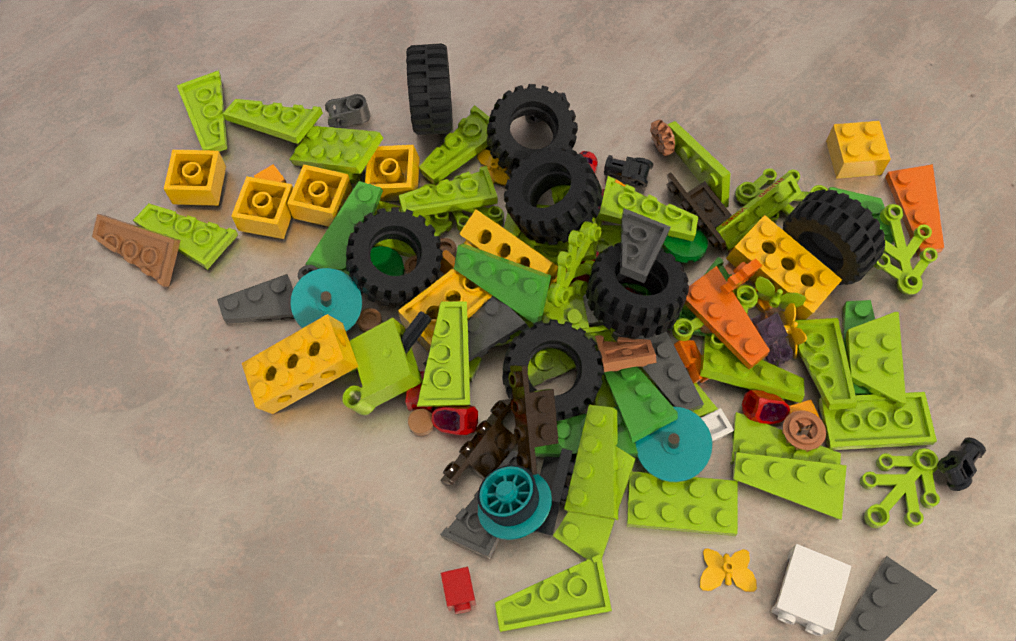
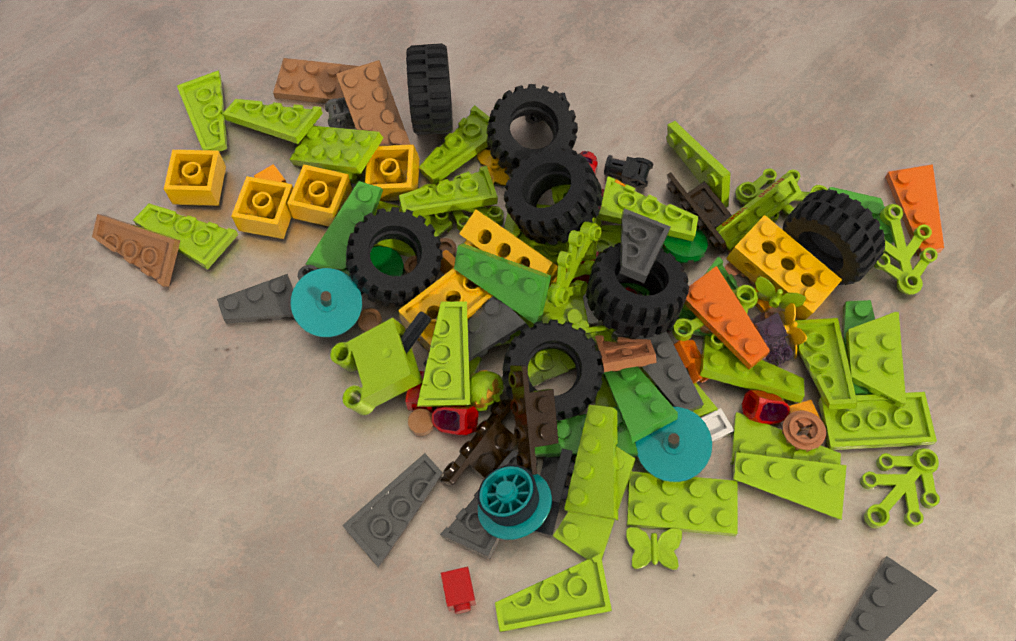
(299, 364): yellow brick -> none
(309, 80): none -> medium nougat plate
(372, 103): none -> medium nougat plate
(388, 514): none -> dark grey wing
(485, 389): none -> lime hair
(653, 550): none -> lime piece
(662, 137): nougat gear -> none
(727, 568): yellow piece -> none
(742, 274): orange plate -> none
(811, 590): white panel -> none
(858, 149): yellow brick -> none
(960, 466): black connector -> none

